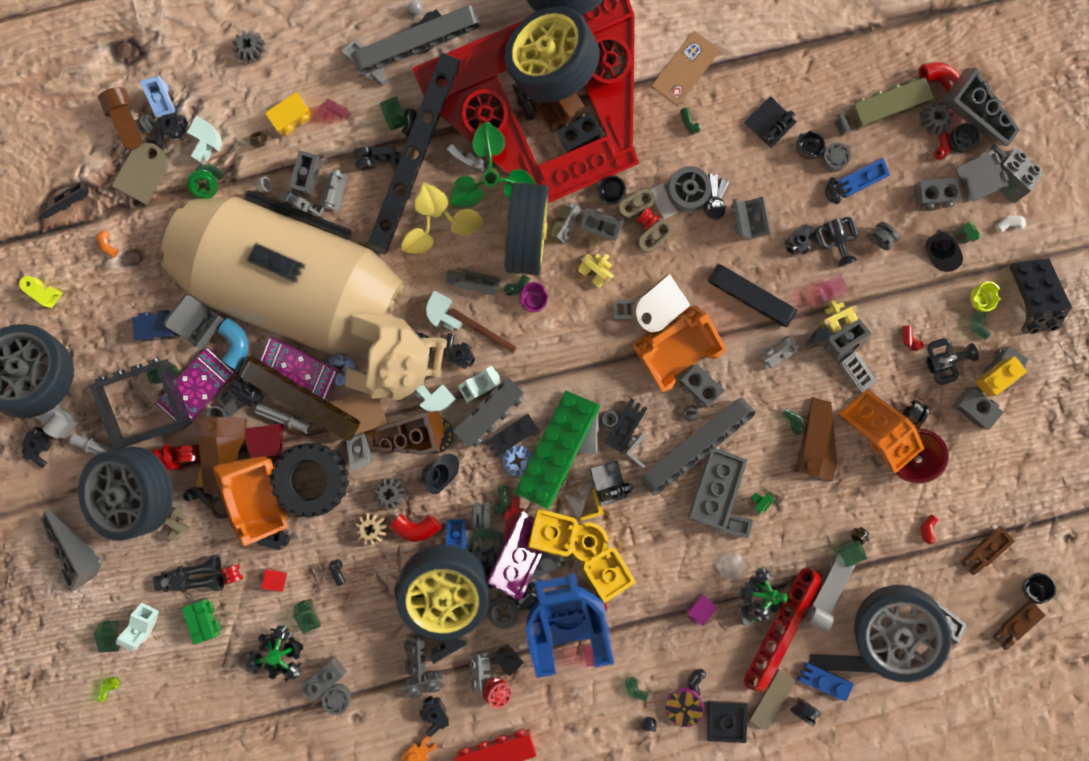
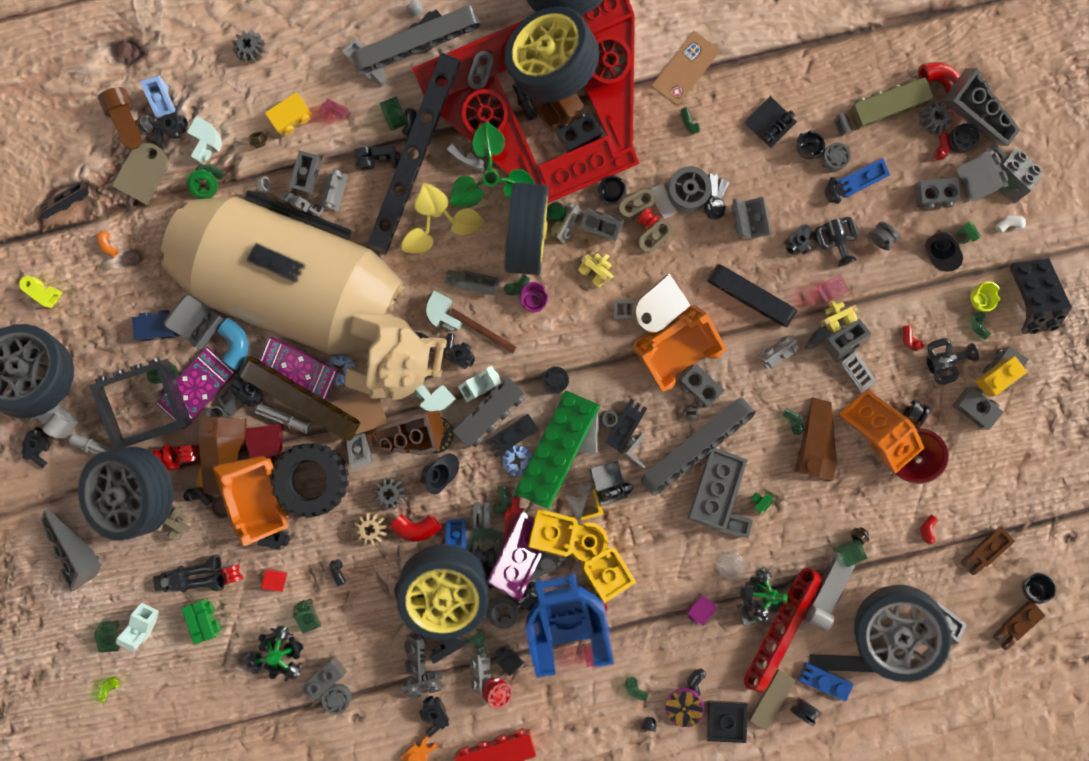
(477, 641): none -> clear green rock
(479, 70): none -> dark grey plate
(555, 379): none -> black wheel
(556, 212): none -> dark green tile

